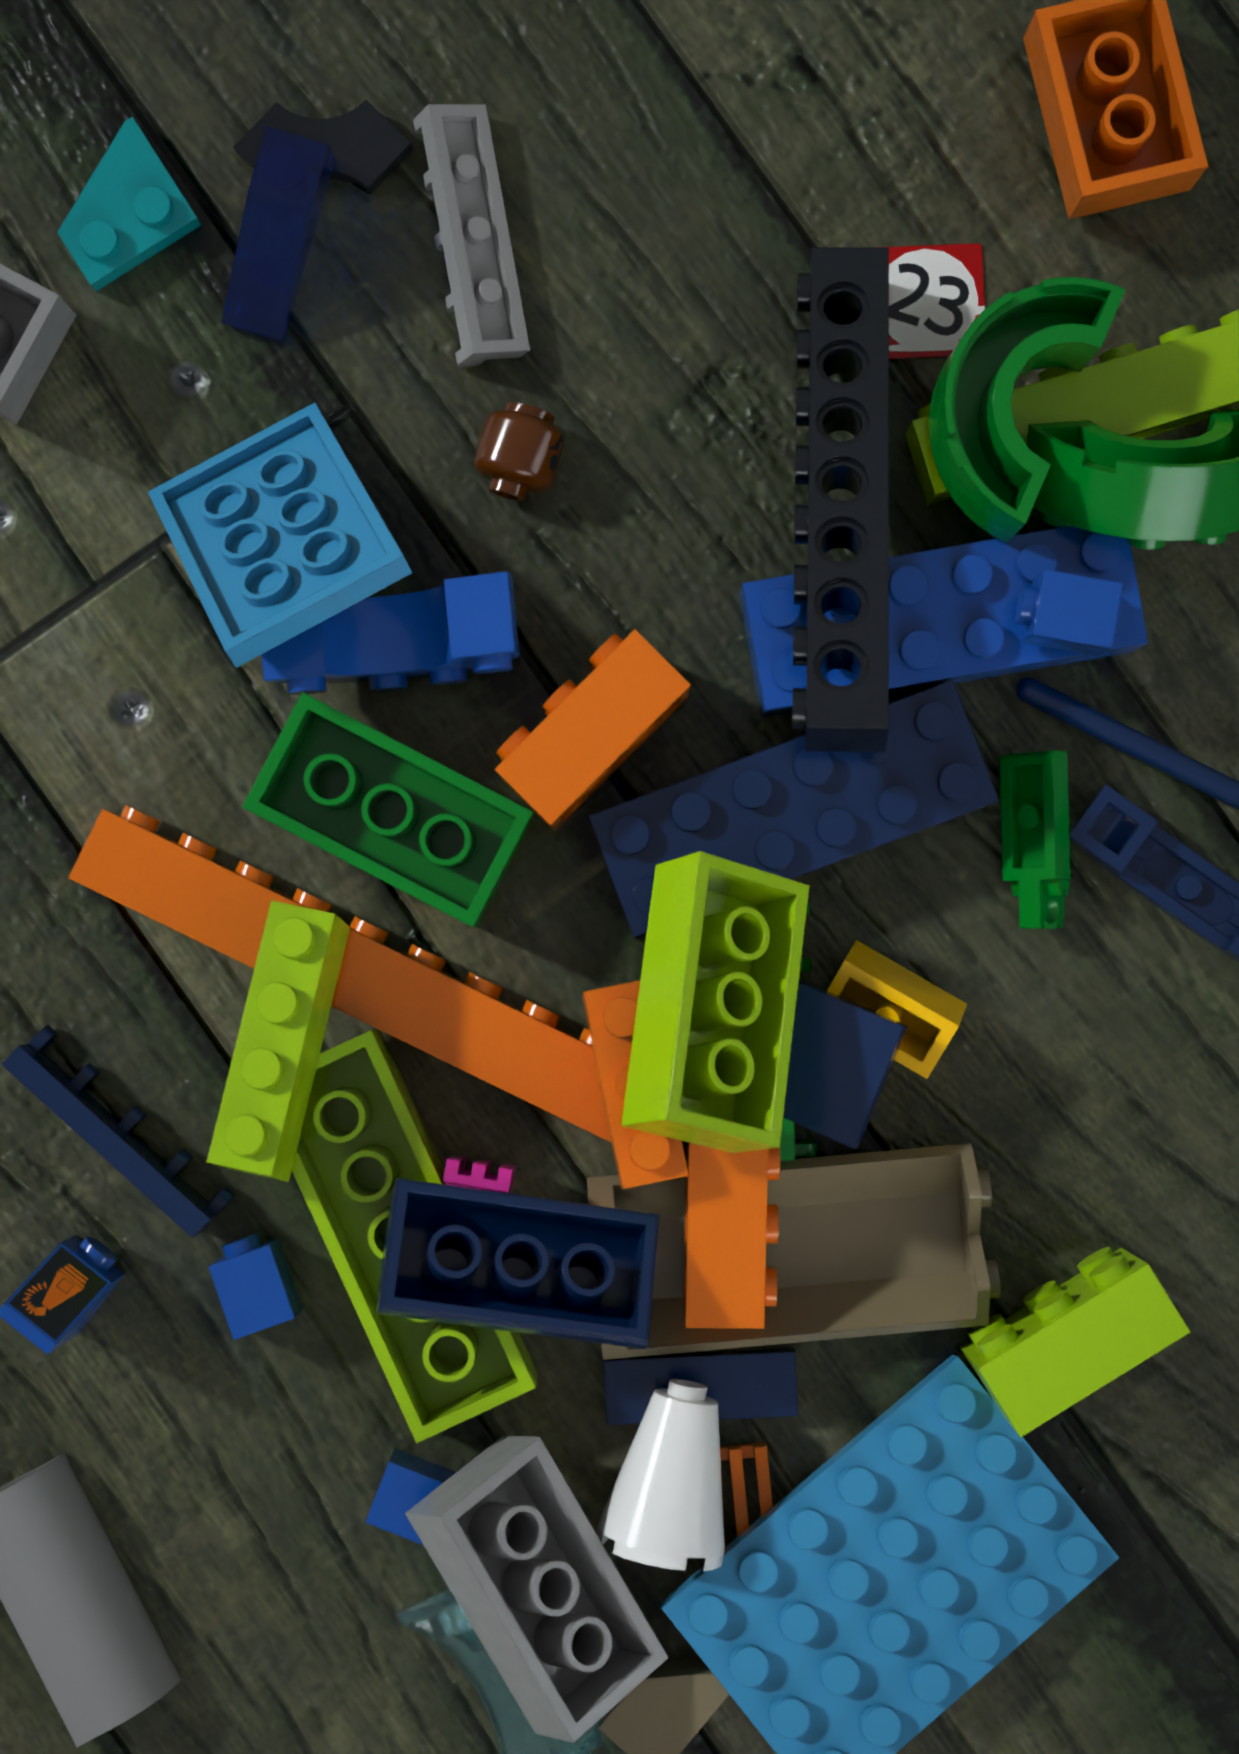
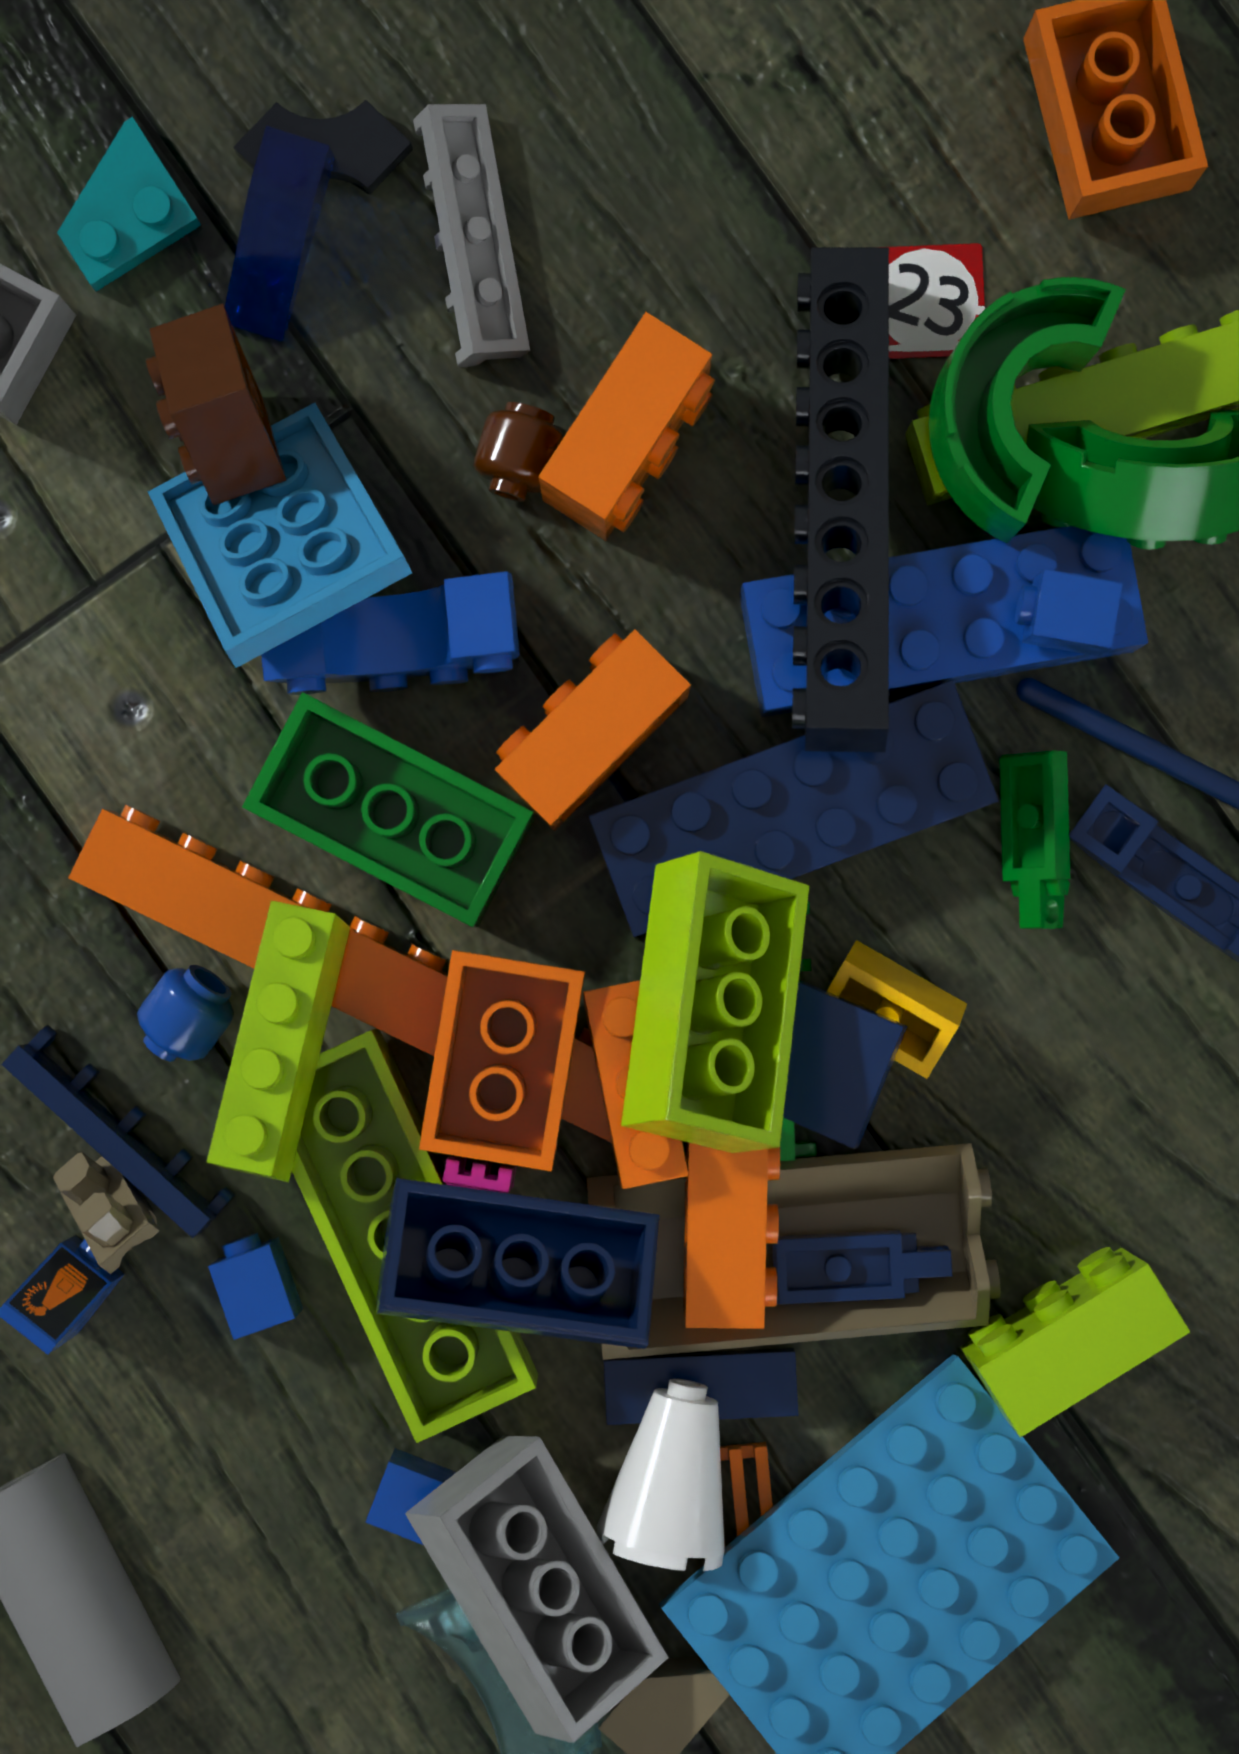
(105, 1208): none -> dark tan hips
(185, 1013): none -> blue head
(213, 405): none -> reddish brown brick
(502, 1060): none -> orange brick
(628, 428): none -> orange brick
(854, 1266): none -> dark blue hinge

